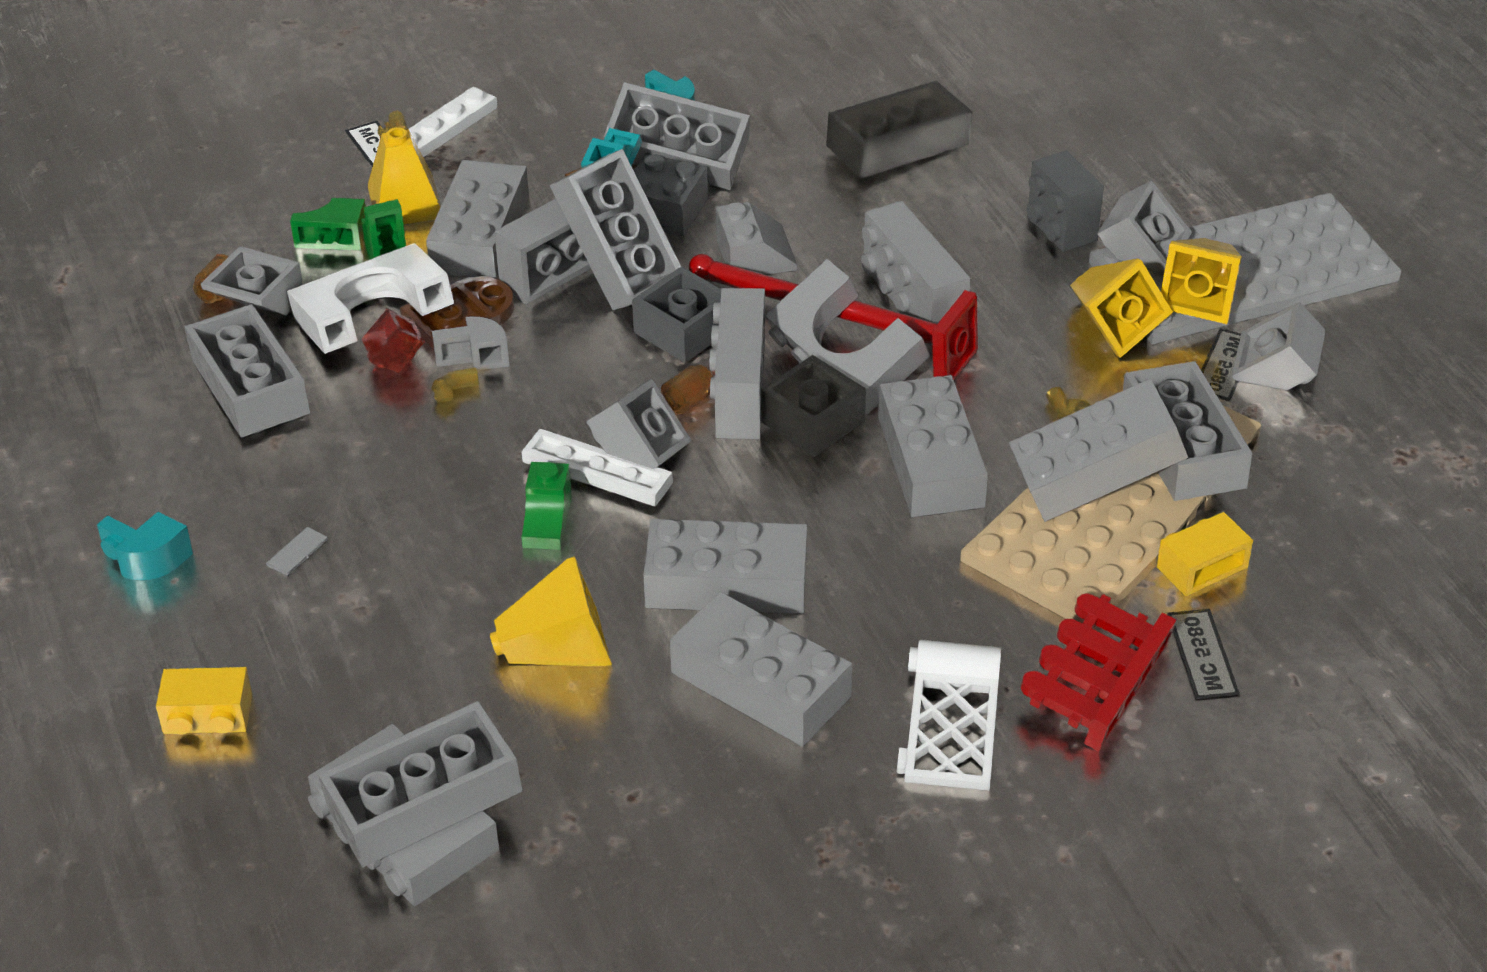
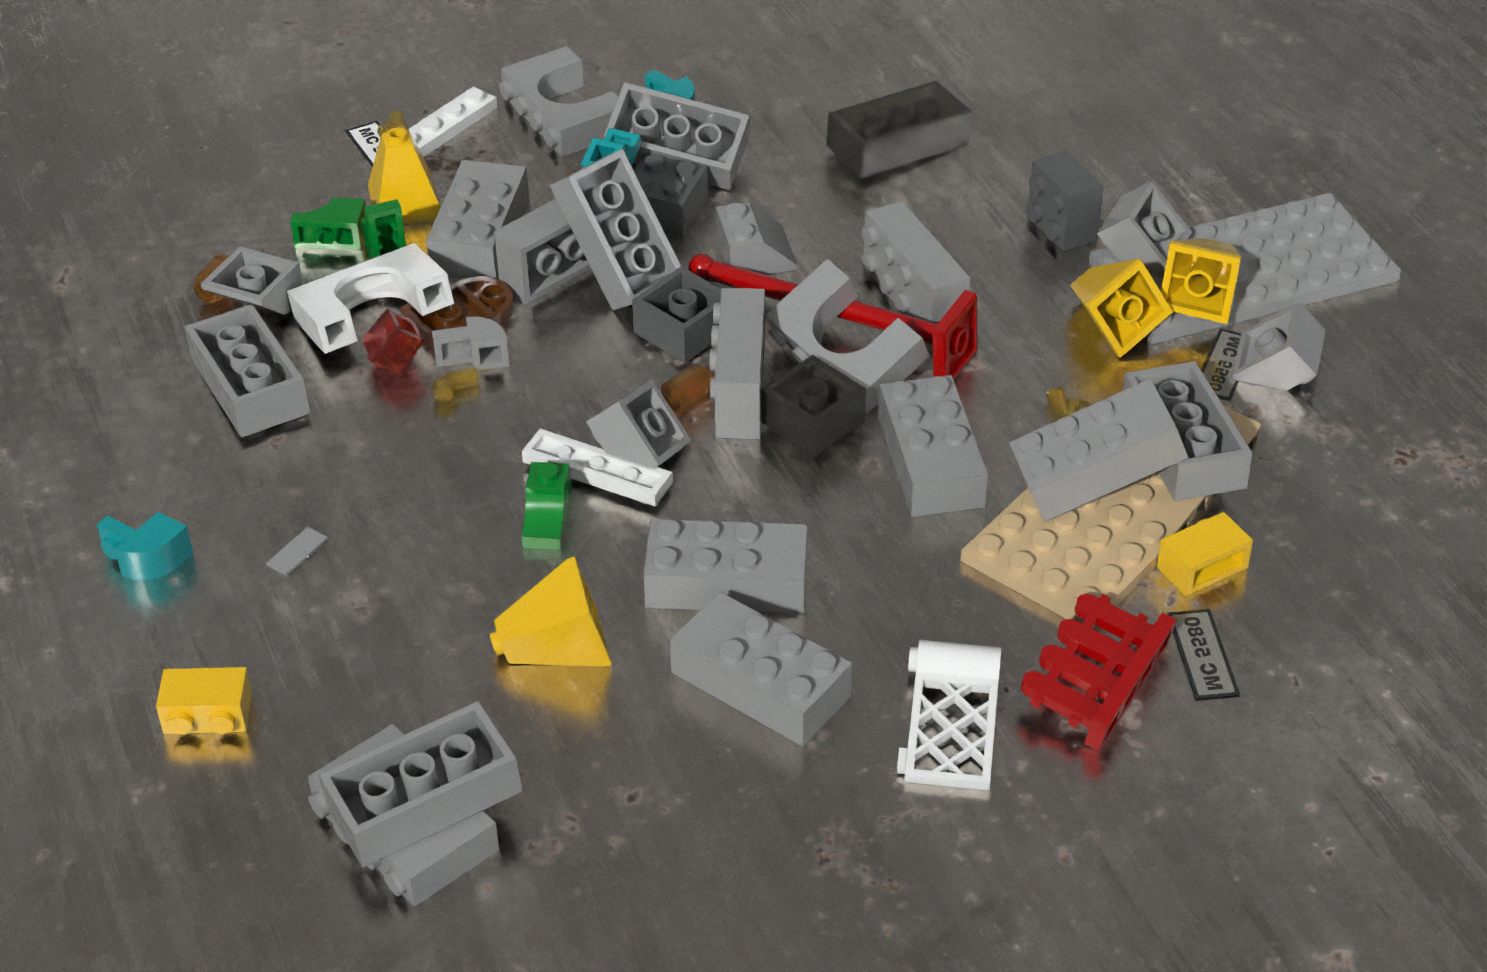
(563, 126): none -> light grey arch

